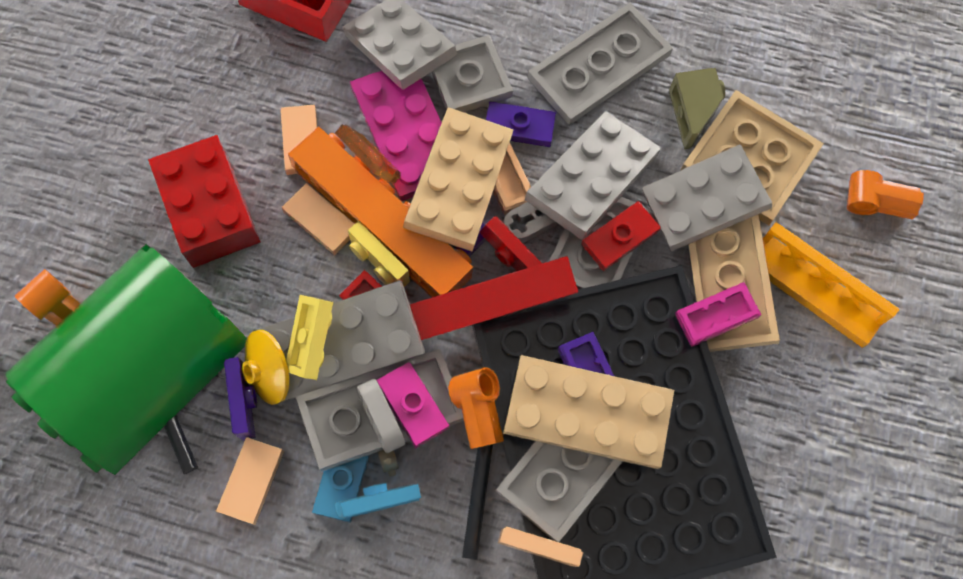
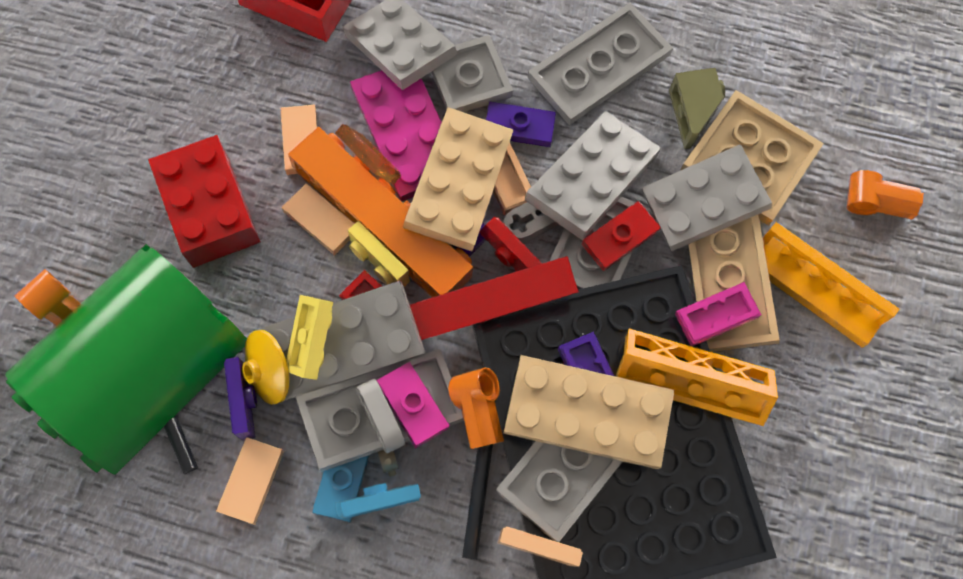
(697, 381): none -> light orange fence

